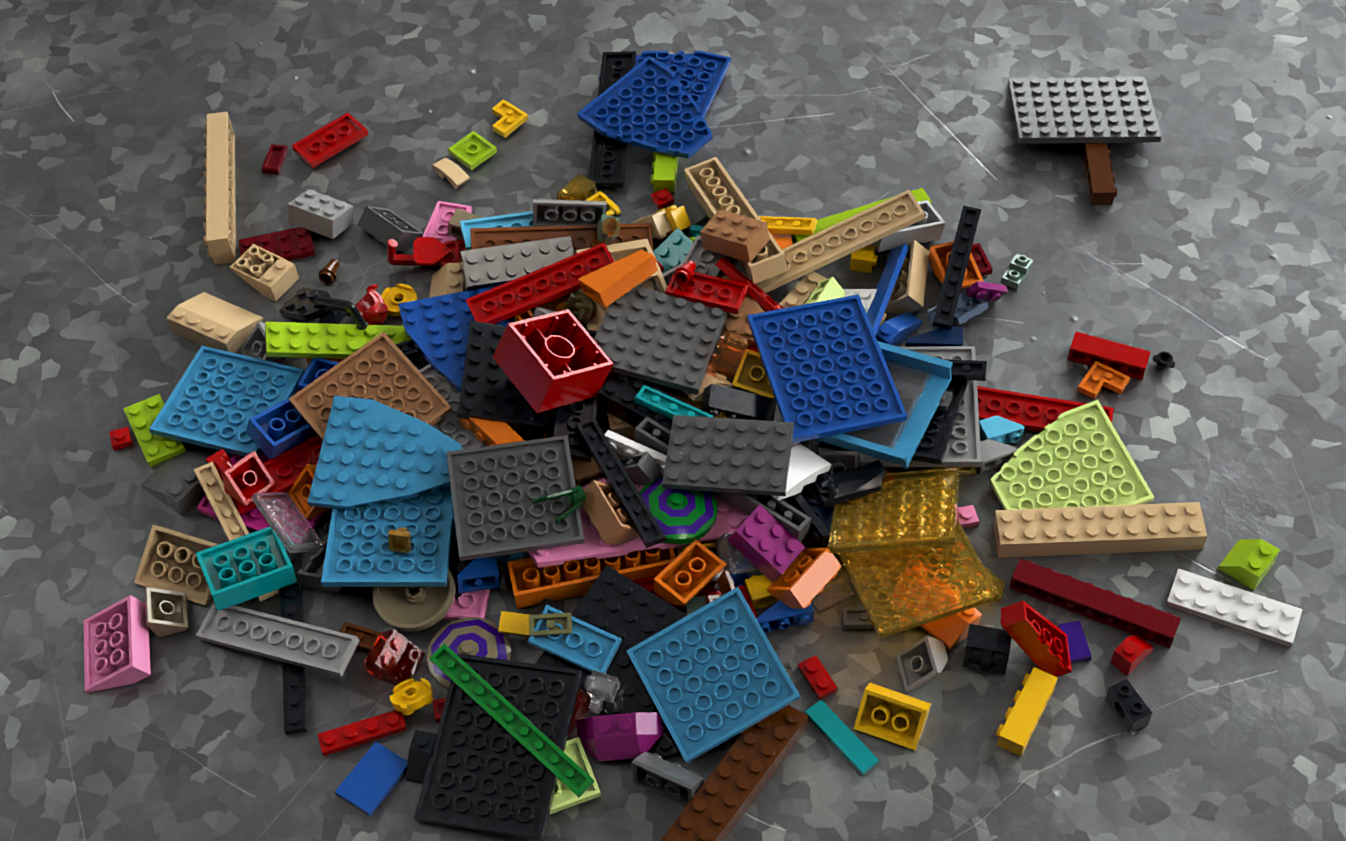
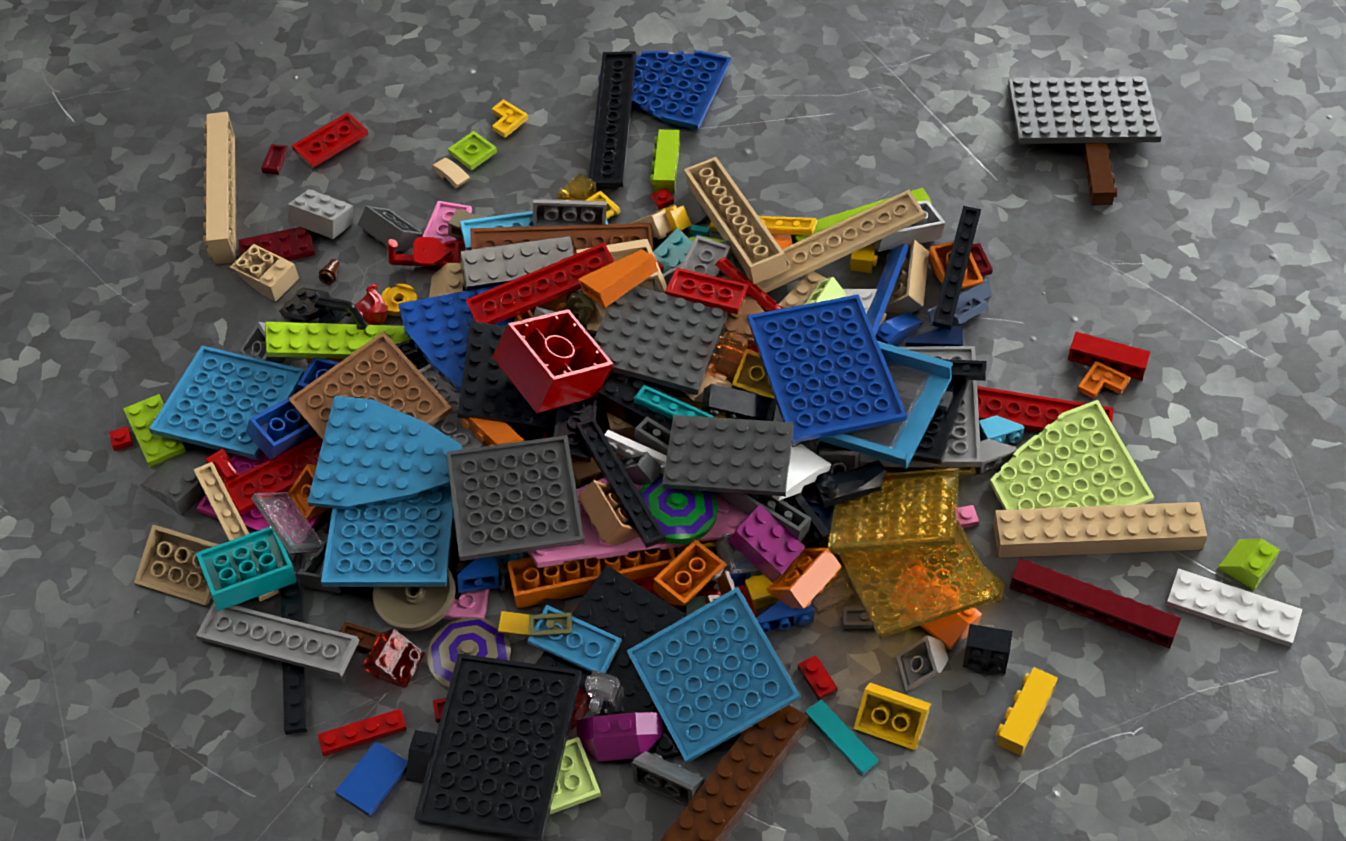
(116, 646): bright pink slope -> none
(165, 611): dark tan slope -> none
(213, 322): tan slope -> none
(247, 478): red slope -> none
(399, 540): pearl gold tile -> none
(411, 695): yellow plate -> none
(512, 720): green plate -> none
(573, 496): dark green plant -> none
(608, 229): plate -> none
(649, 112): blue wing -> none
(685, 273): red cone -> none
(734, 235): medium nougat brick -> none
(986, 290): magenta plate -> none
(1017, 271): sand green slope -> none
(1037, 638): red wedge -> none
(1077, 642): dark purple tile -> none
(1128, 706): black brick -> none
(1130, 653): red slope -> none
(1164, 360): black plate -> none

